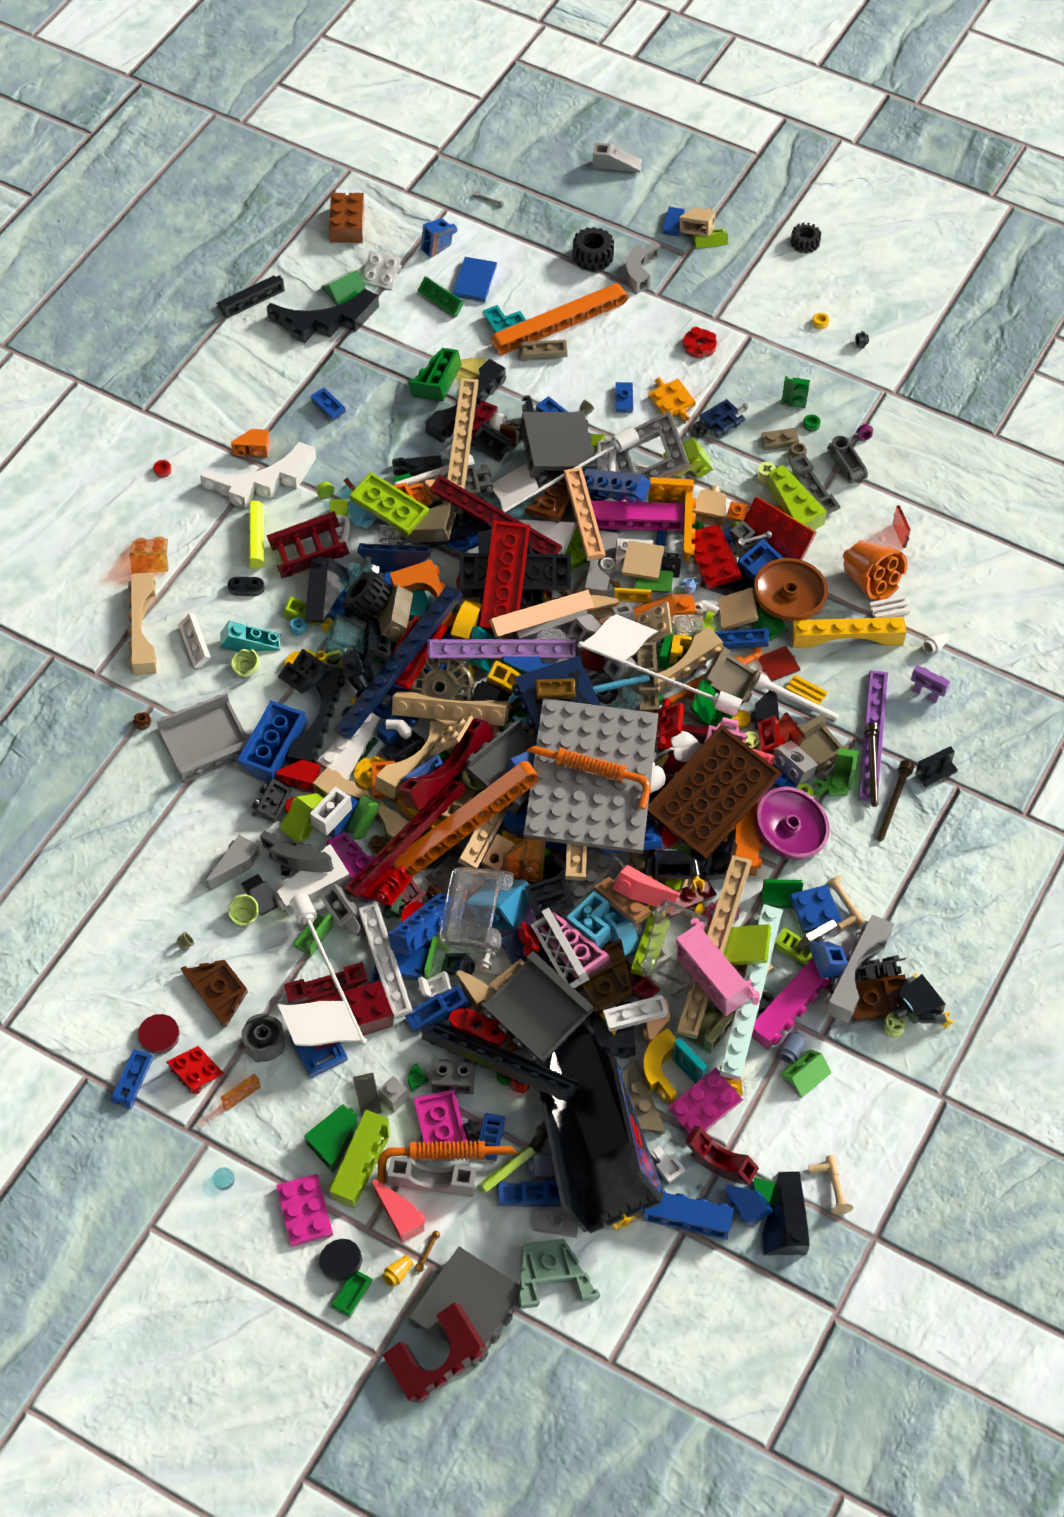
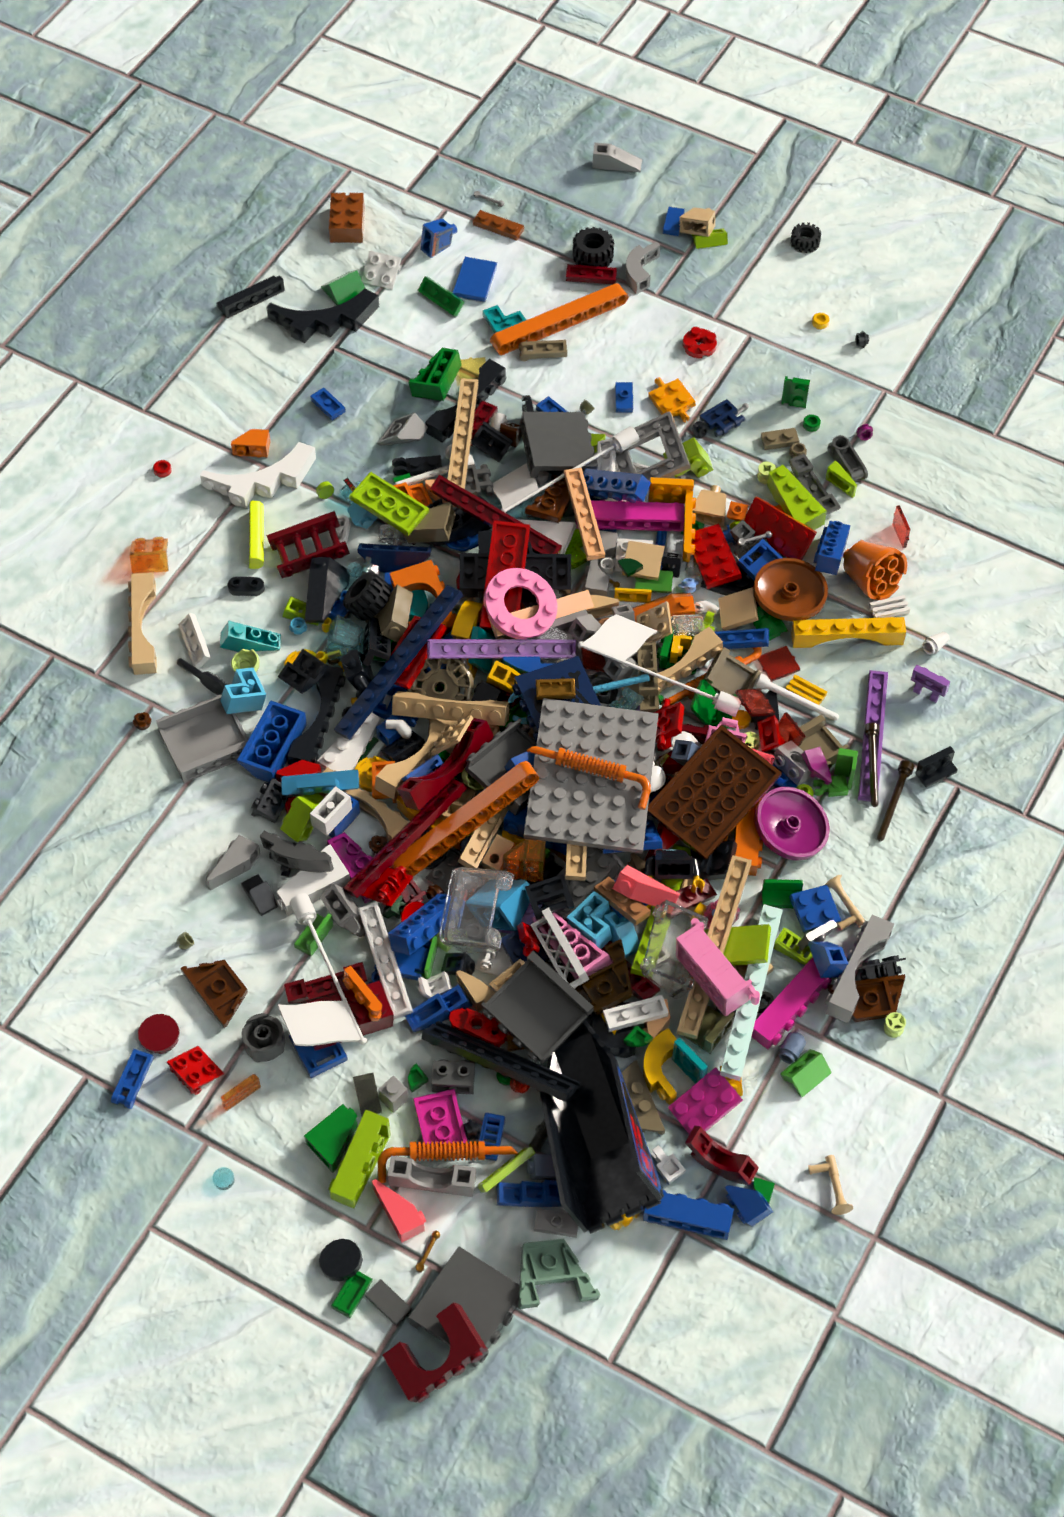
(207, 678): none -> black piece
(243, 910): yellowish green hair -> none
(244, 693): none -> medium azure brick
(304, 1210): dark pink plate -> none
(319, 782): none -> dark azure bracket
(339, 506): lime slope -> none
(362, 993): none -> orange plate
(363, 816): bright green panel -> none
(388, 1302): none -> dark grey tile
(397, 1271): yellow cone -> none
(404, 430): none -> light grey slope
(498, 225): none -> dark orange plate
(505, 621): none -> bright pink plate
(591, 274): none -> dark red plate
(630, 566): none -> dark green tile
(638, 1038): none -> green tile
(683, 751): none -> sand blue brick
(755, 702): none -> clear red piece
(787, 1226): black wedge -> none
(817, 764): none -> magenta slope
(831, 547): none -> blue brick
(841, 479): none -> lime slope
(920, 1002): black torso -> none

